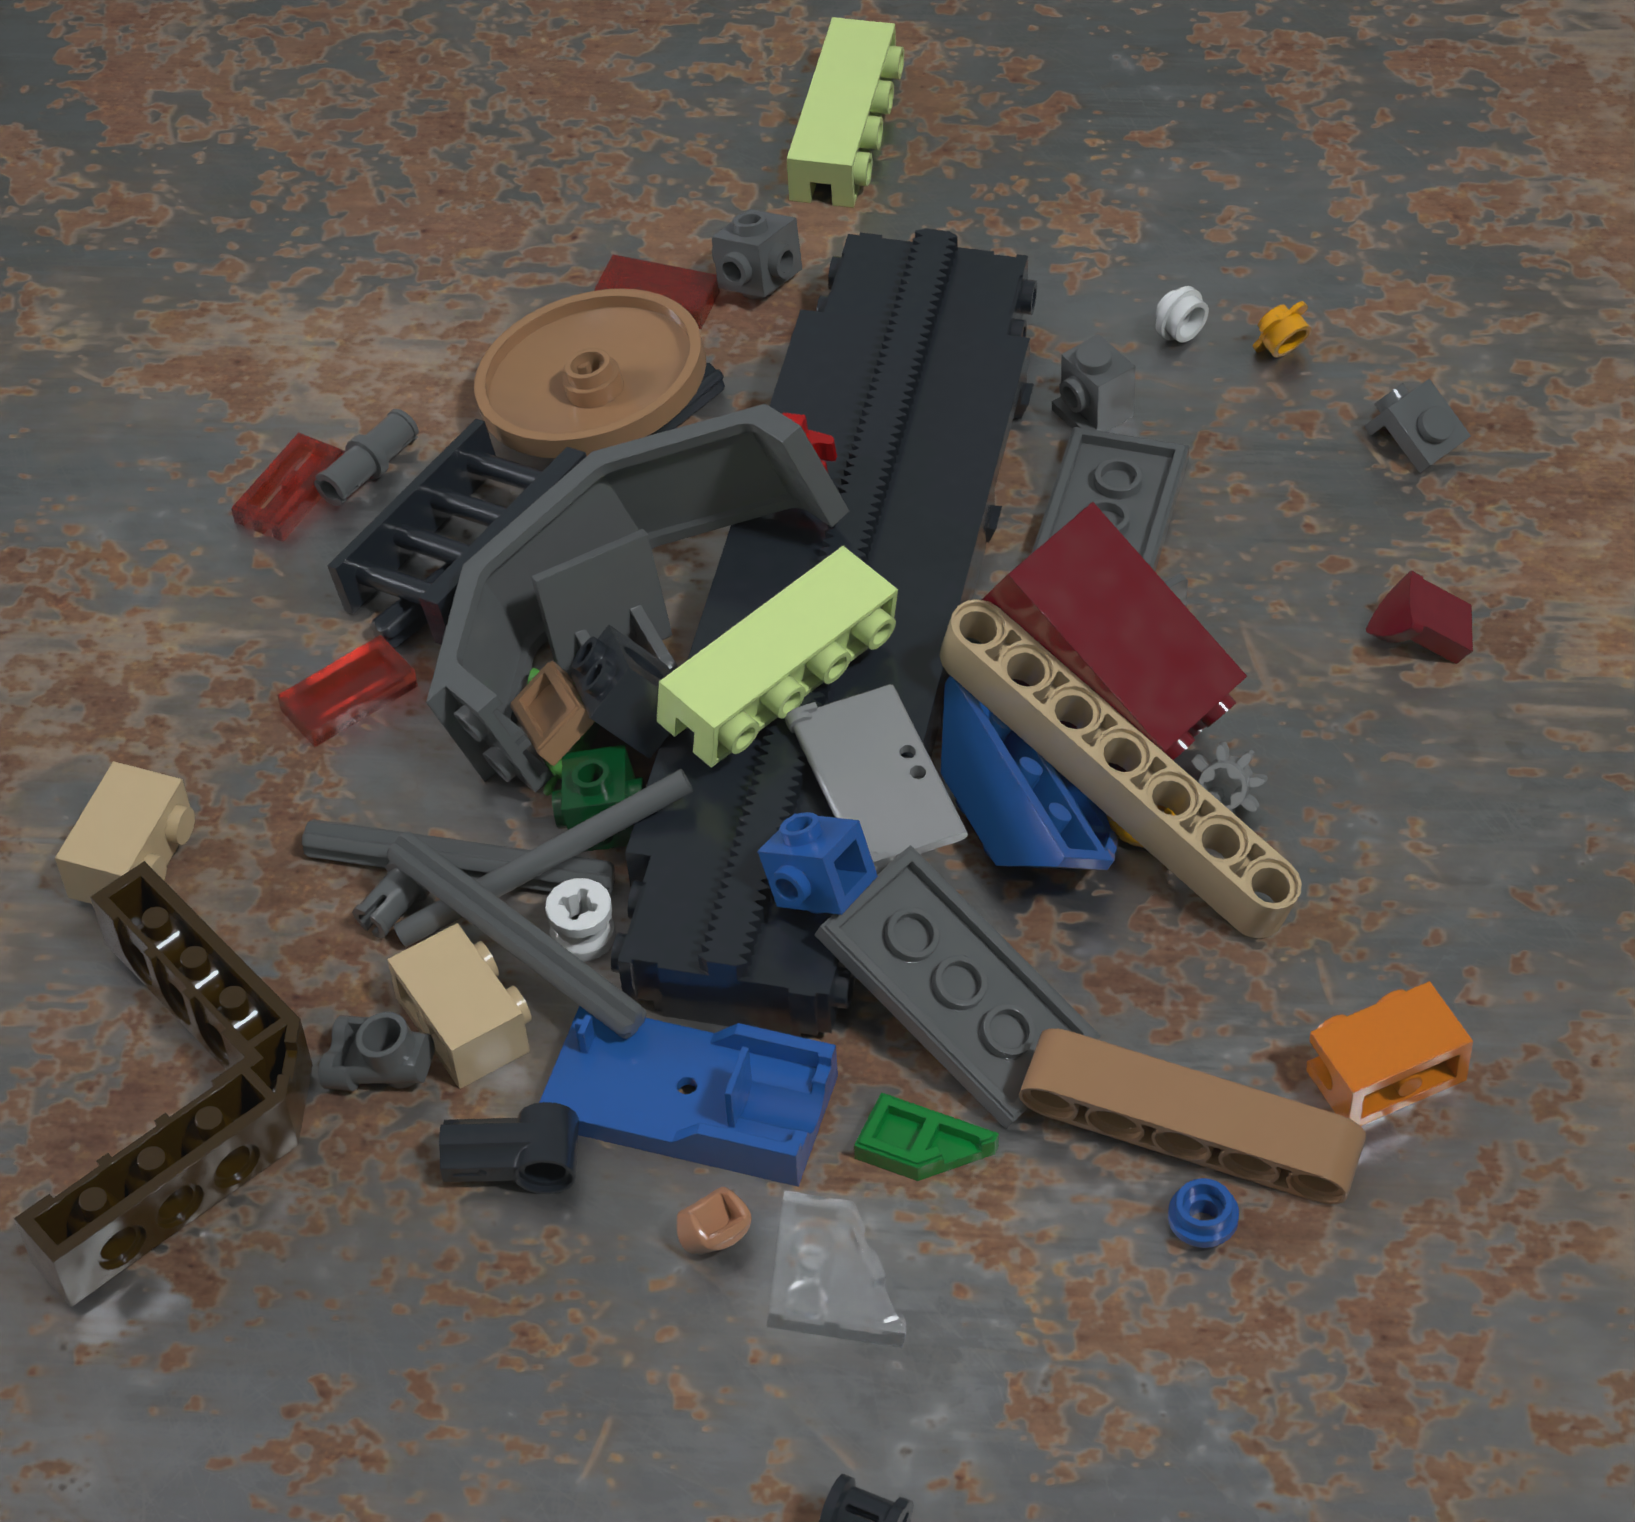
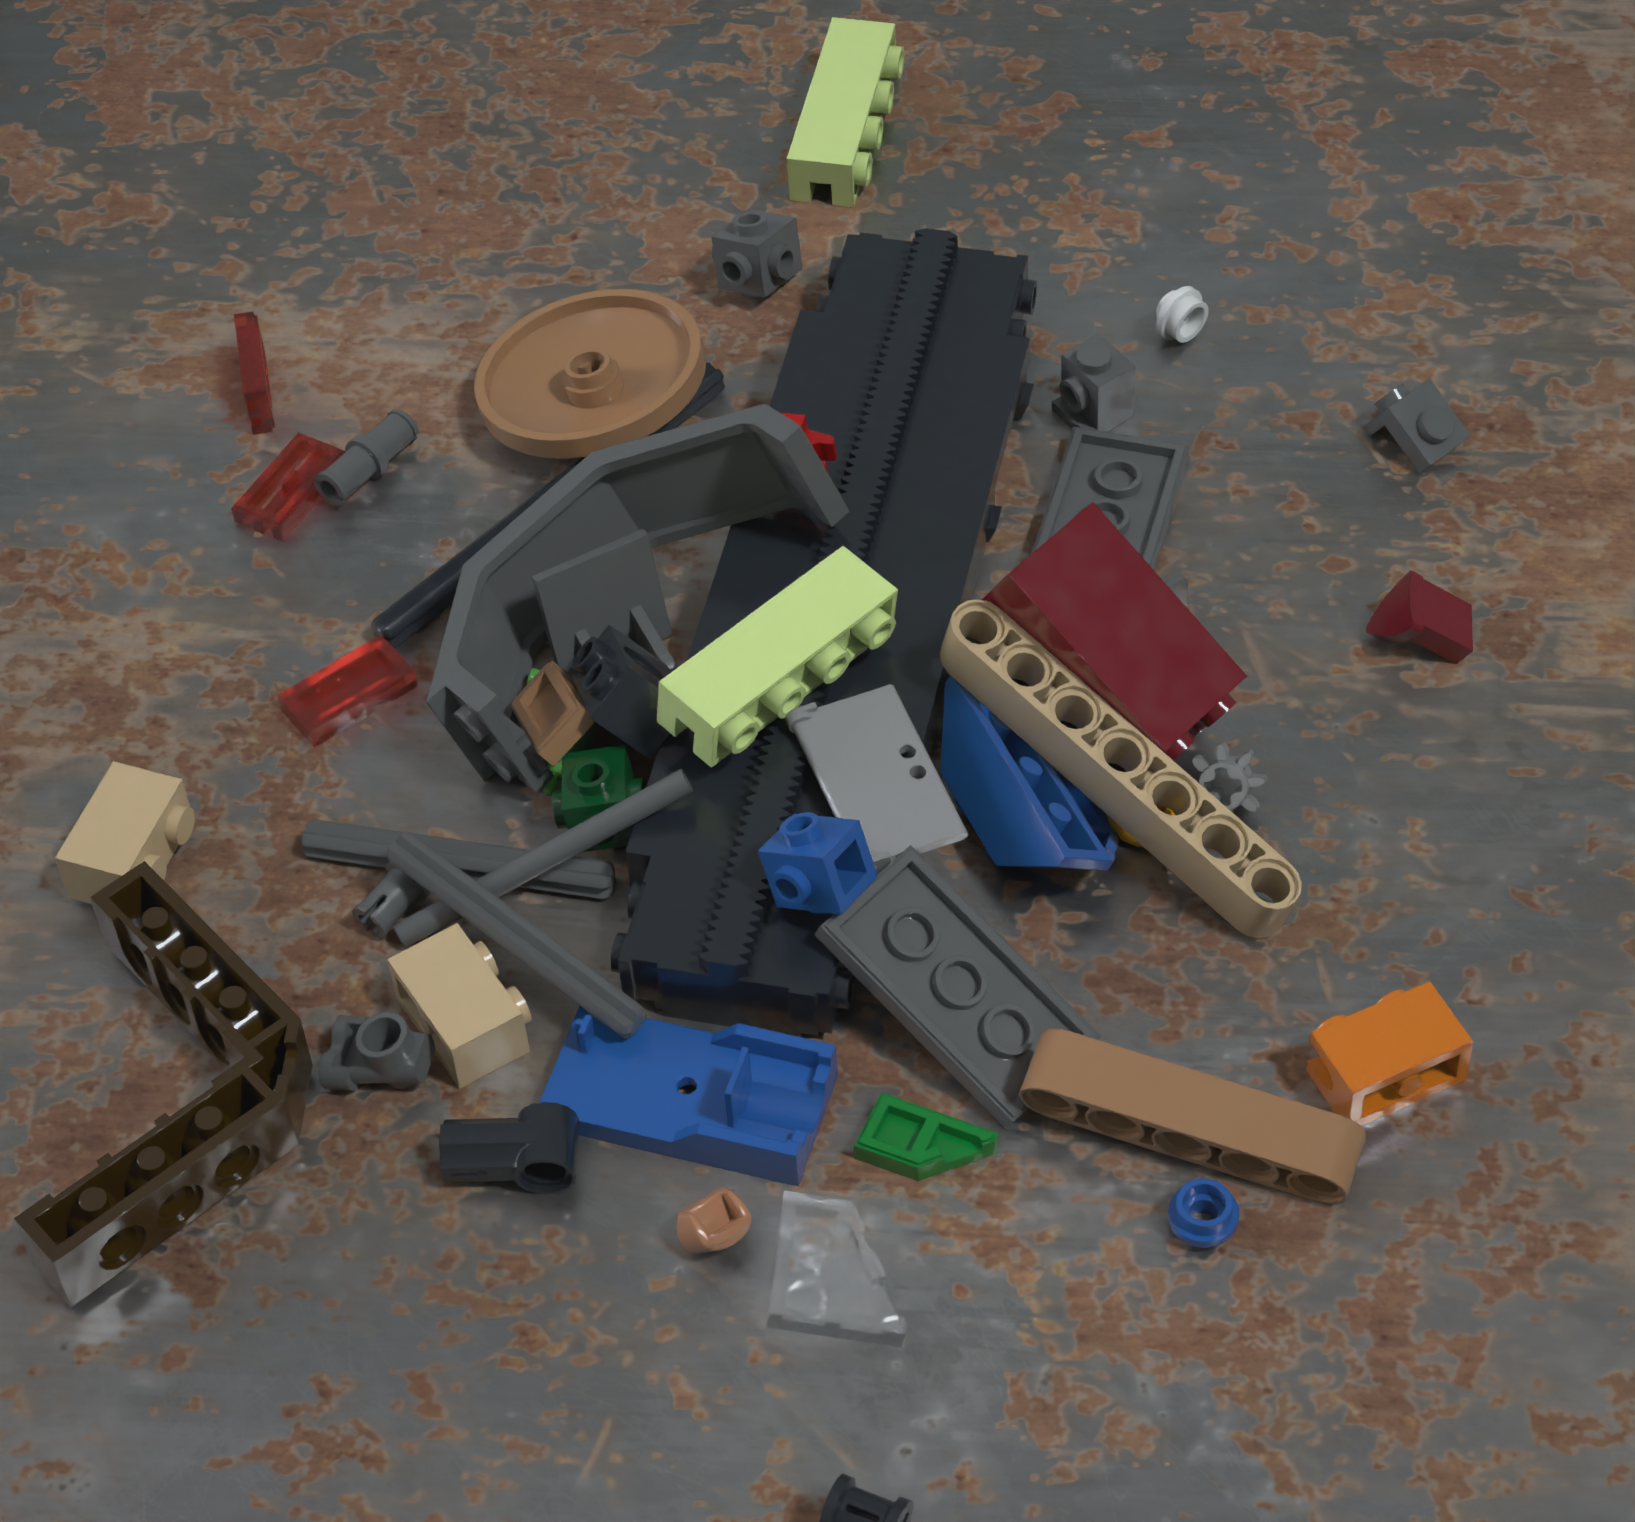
(254, 372): none -> clear red tile
(422, 507): black fence -> none
(593, 930): white wheel -> none
(688, 287): clear red tile -> none
(1282, 329): light orange plate -> none

